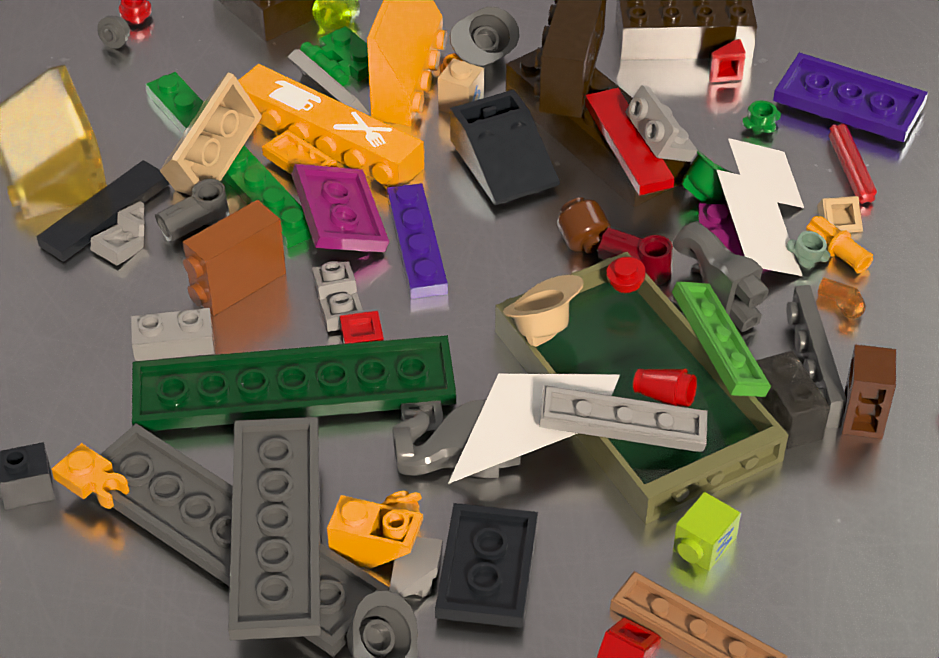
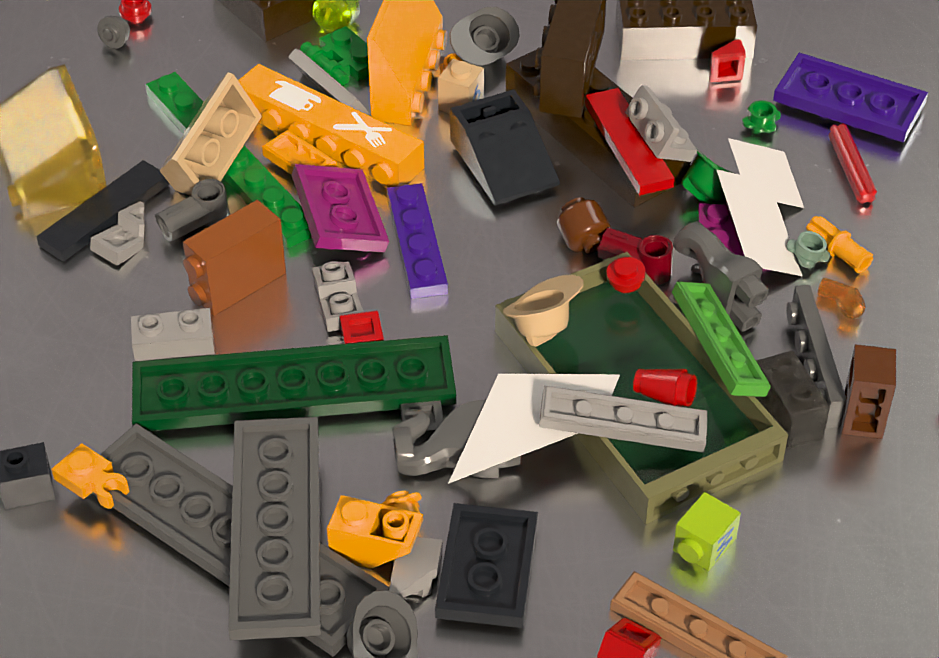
(842, 213): tan slope -> none

